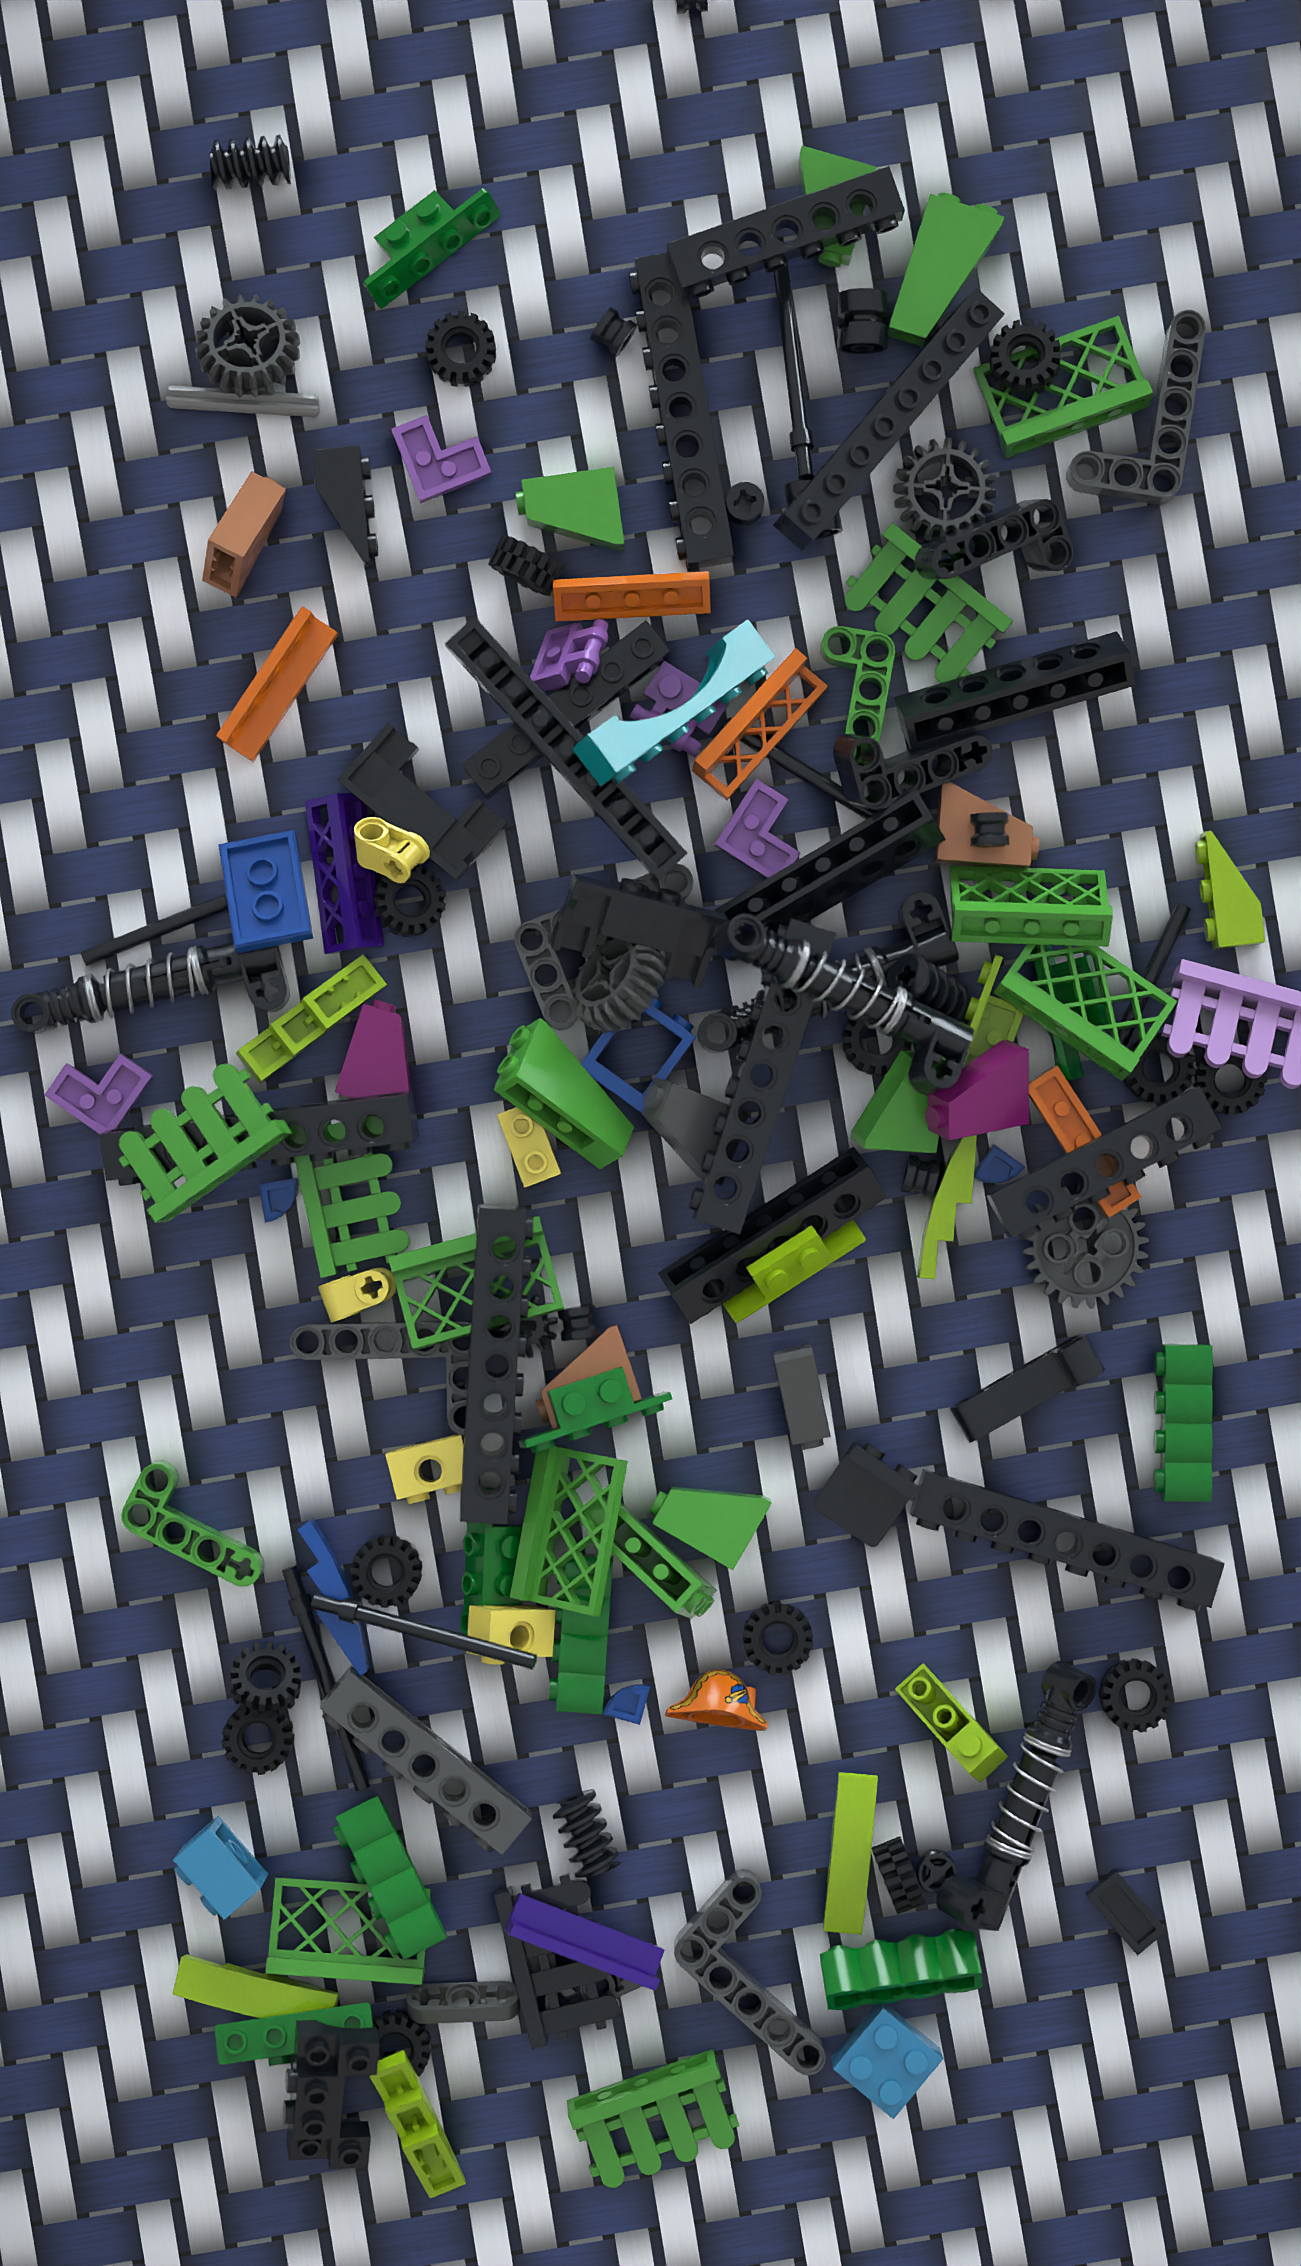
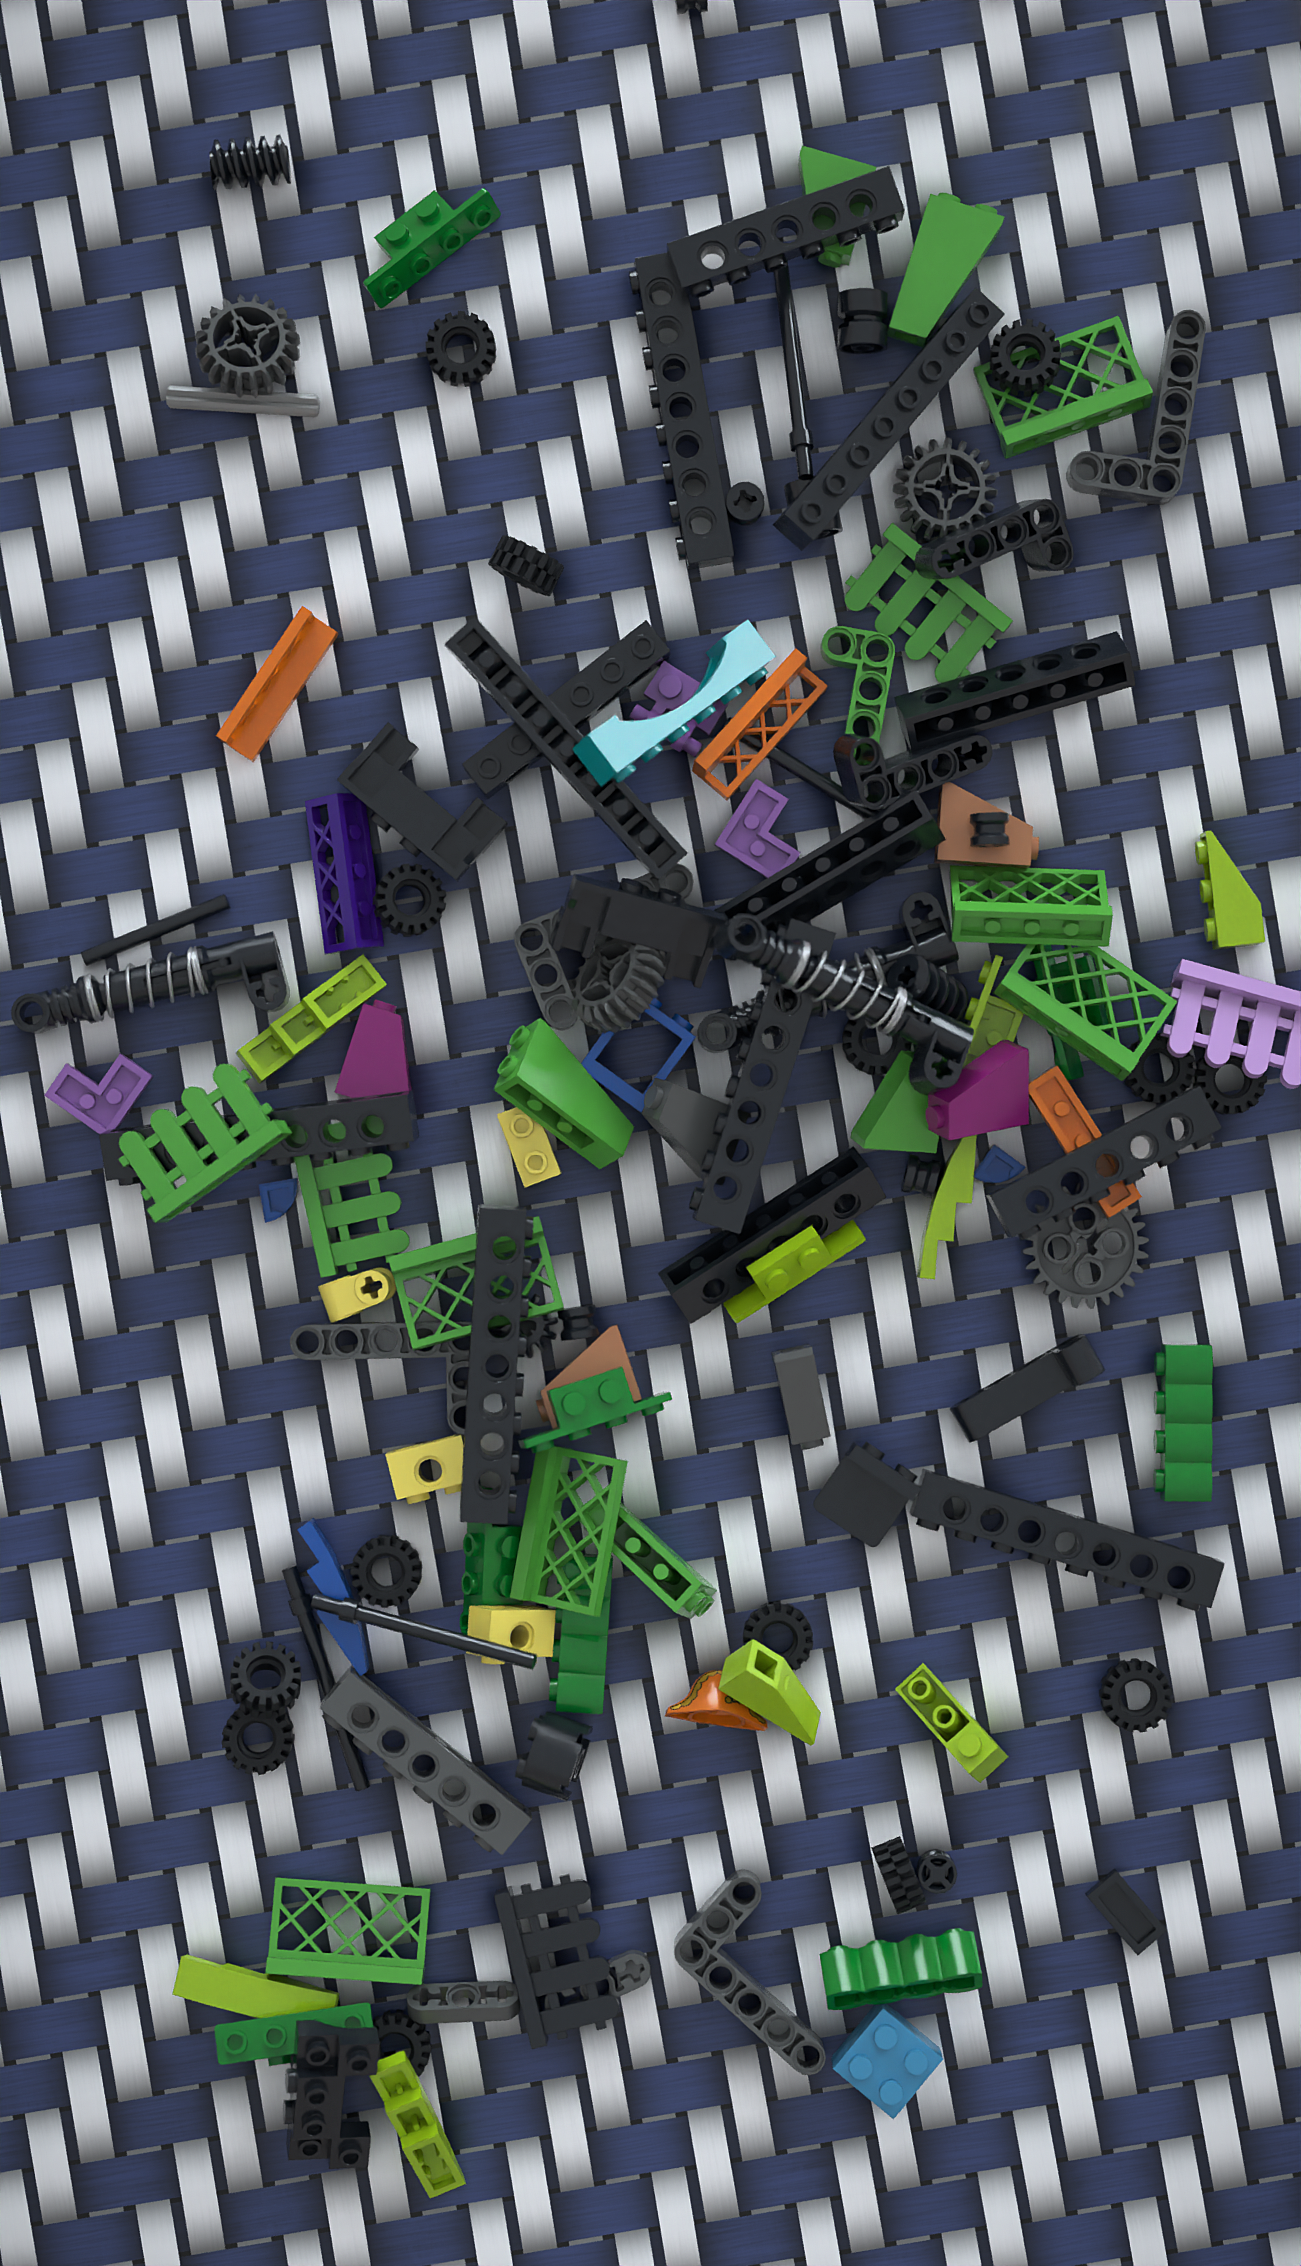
(195, 1531): bright green beam -> none
(220, 1868): dark azure brick -> none
(242, 533): nougat slope -> none
(265, 891): blue tile -> none
(341, 485): black slope -> none
(386, 848): light yellow piece -> none
(391, 1878): green brick -> none
(438, 470): medium lavender plate -> none
(554, 1755): none -> black brick
(562, 656): medium lavender plate -> none
(575, 506): bright green slope -> none
(585, 1941): dark purple fence -> none
(586, 1834): black piece -> none
(613, 331): black wheel -> none
(628, 1703): blue tile -> none
(631, 596): orange fence -> none
(662, 2090): bright green fence -> none
(711, 1520): bright green slope -> none
(771, 1689): none -> lime slope
(850, 1853): lime slope -> none
(984, 1899): black piece -> none
(1156, 963): black bar -> none

